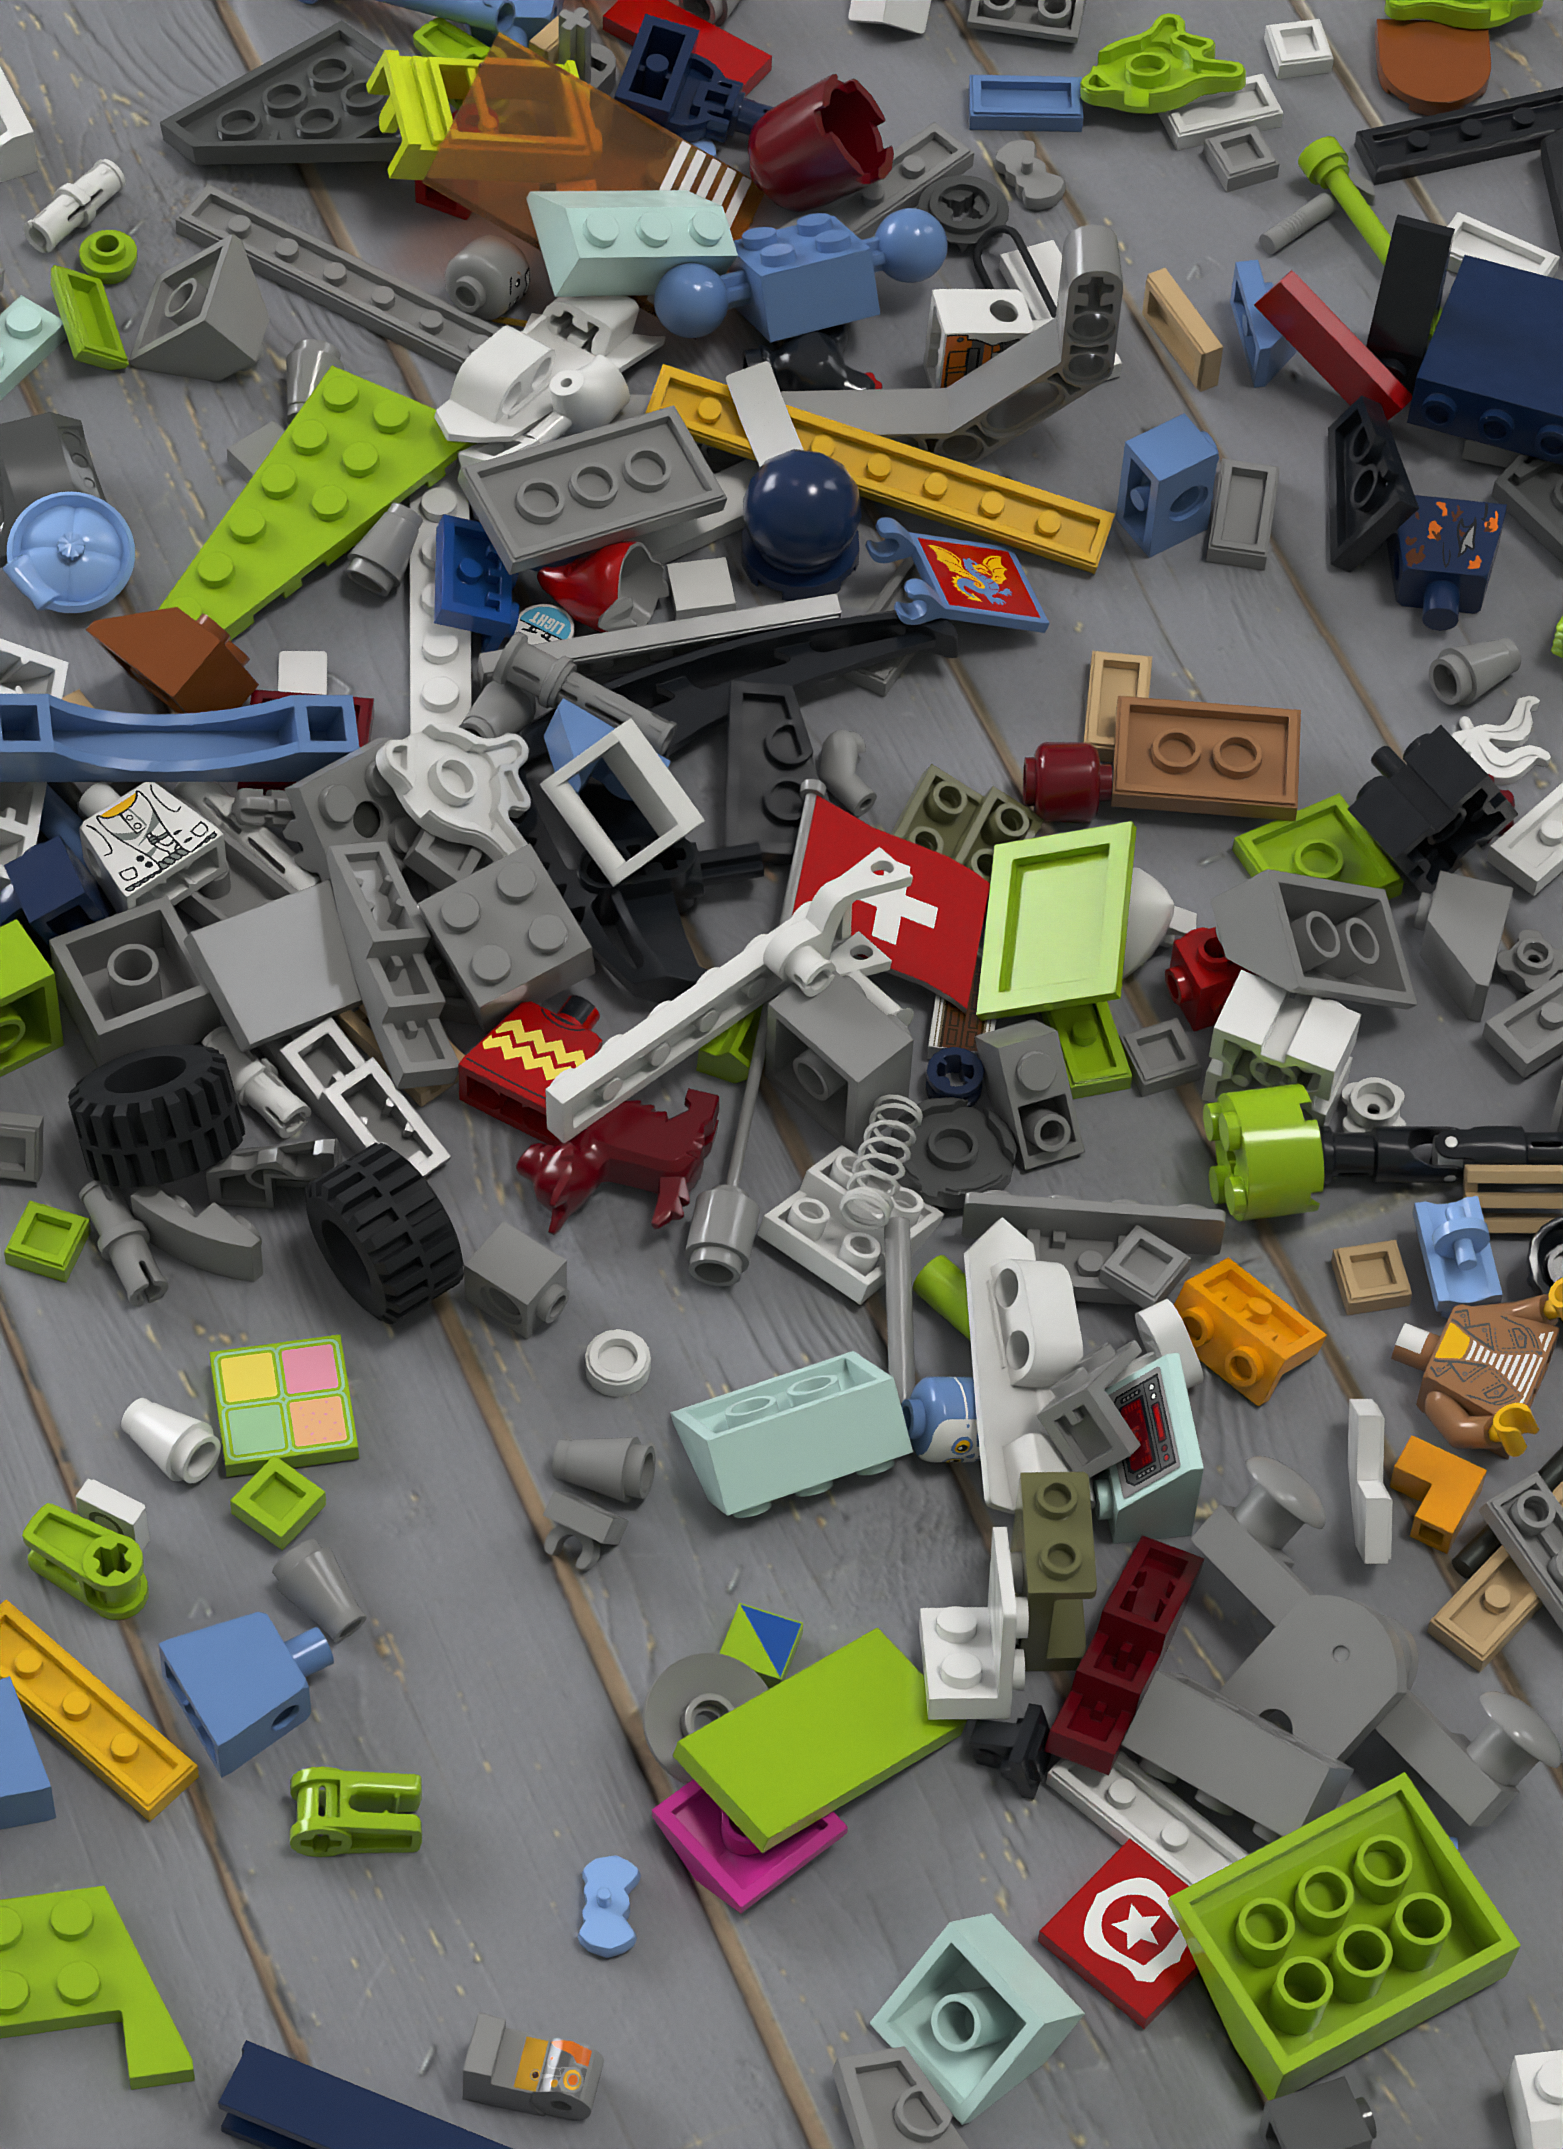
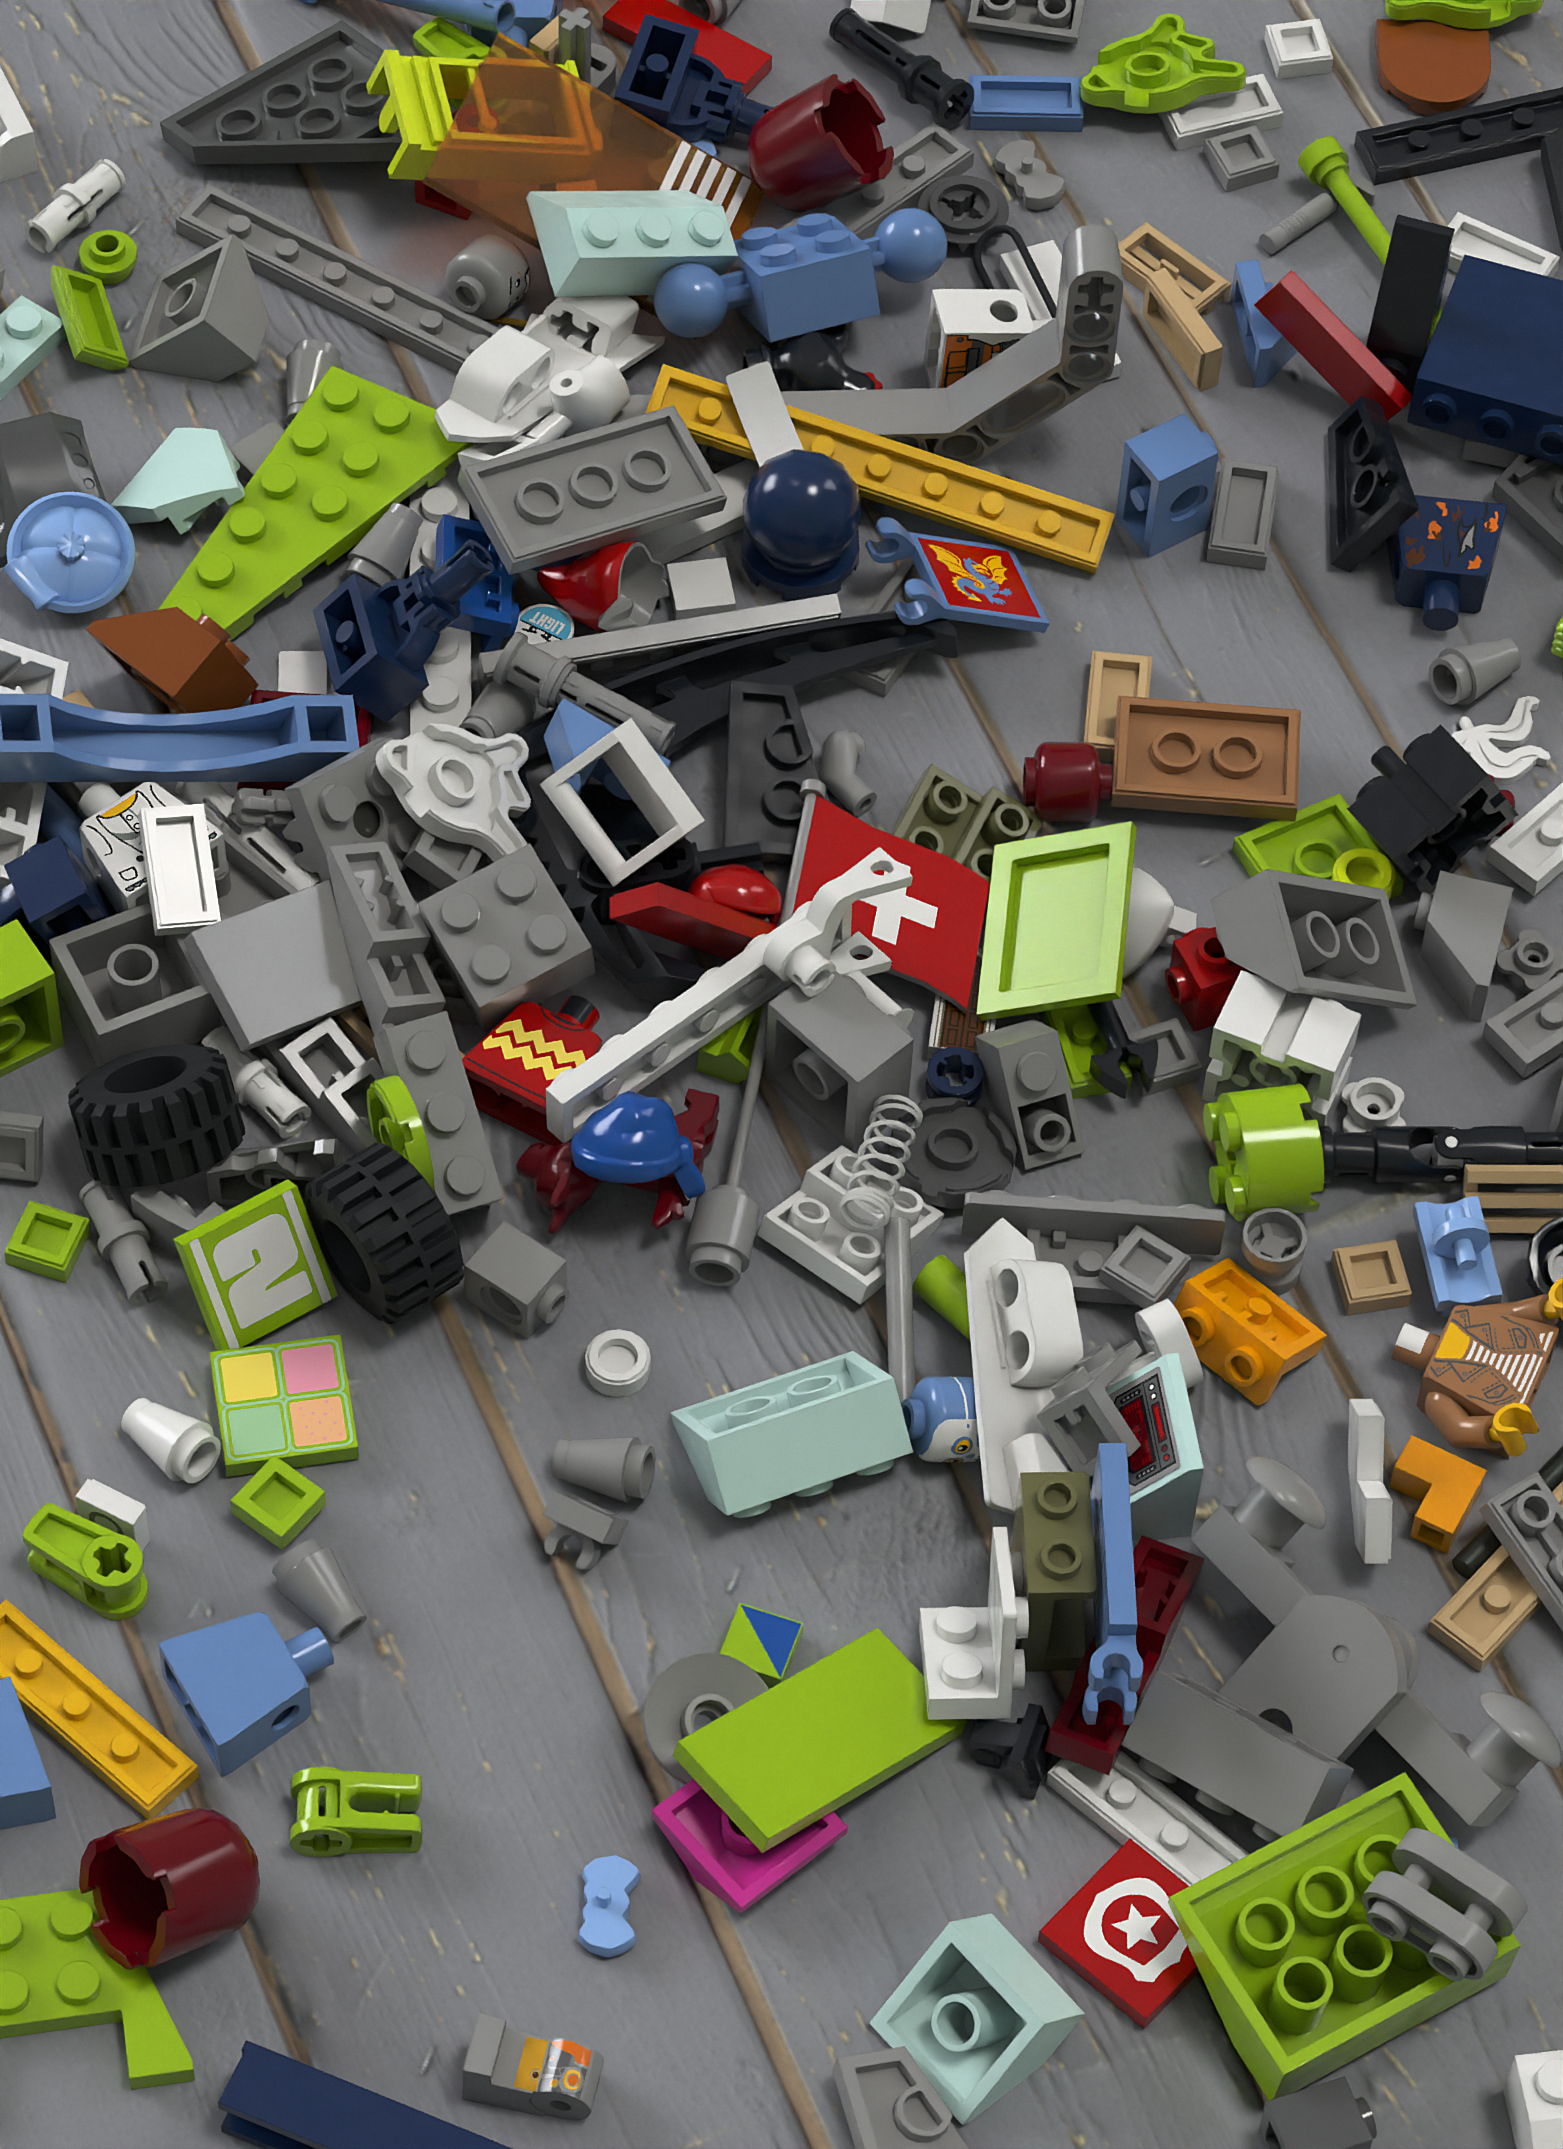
(169, 1885): none -> dark red cylinder
(178, 868): none -> white tile
(182, 480): none -> light aqua slope
(256, 1267): none -> tile
(386, 634): none -> dark blue brick
(398, 1124): none -> lime tile
(434, 1074): none -> light grey brick
(636, 1143): none -> blue hat
(687, 919): none -> red tile
(740, 890): none -> red hair
(918, 77): none -> black pin
(1106, 1066): none -> black bar
(1116, 1664): none -> medium blue tile
(1138, 263): none -> tan tile
(1273, 1248): none -> light grey wheel
(1365, 868): none -> neon yellow tile
(1443, 1905): none -> light grey brick

